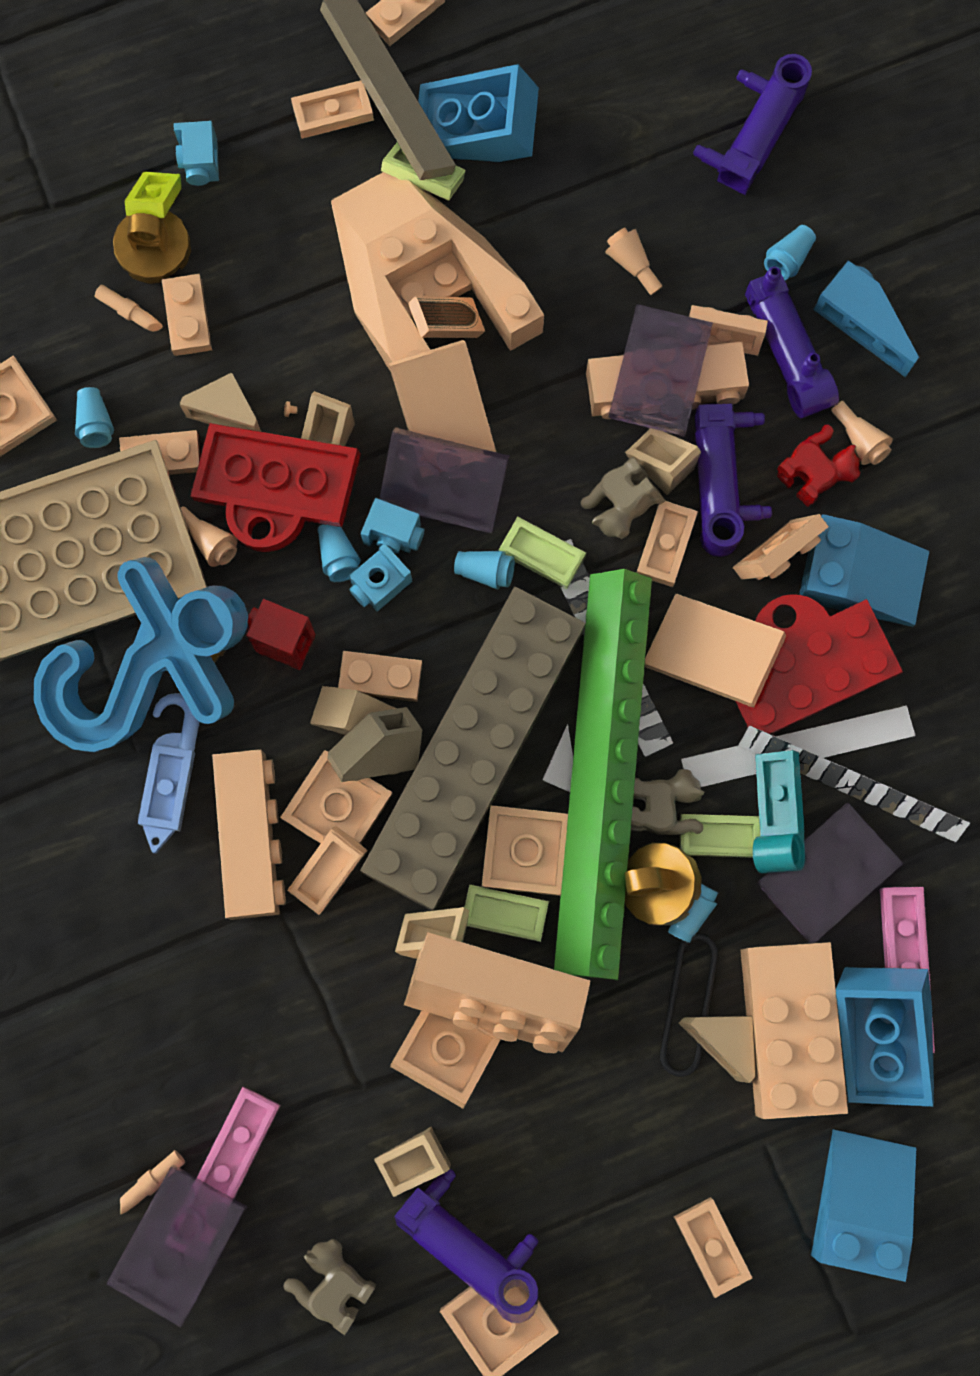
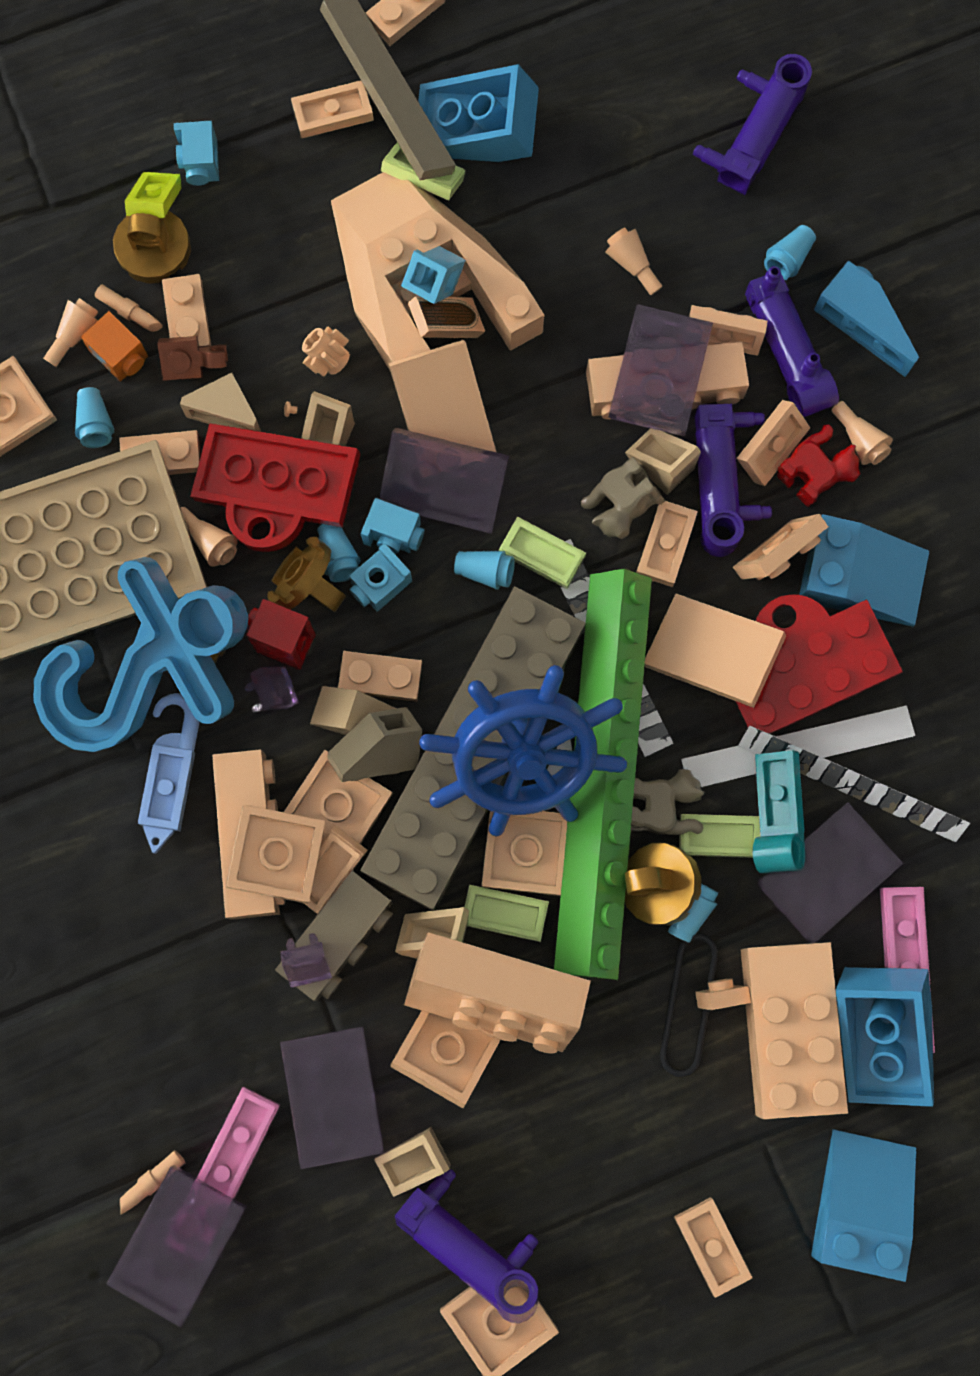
(74, 323): none -> light nougat cone
(115, 346): none -> orange brick
(184, 358): none -> copper plate
(273, 689): none -> clear purple tile
(275, 854): none -> light nougat plate
(302, 575): none -> pearl gold tile
(305, 963): none -> clear purple tile
(325, 351): none -> light nougat gear
(332, 1098): none -> clear purple plate
(340, 1284): dark tan animal -> none
(342, 929): none -> dark tan brick
(433, 274): none -> medium azure brick
(524, 751): none -> blue piece
(722, 995): none -> light nougat plate
(727, 1041): tan slope -> none
(773, 442): none -> light nougat plate

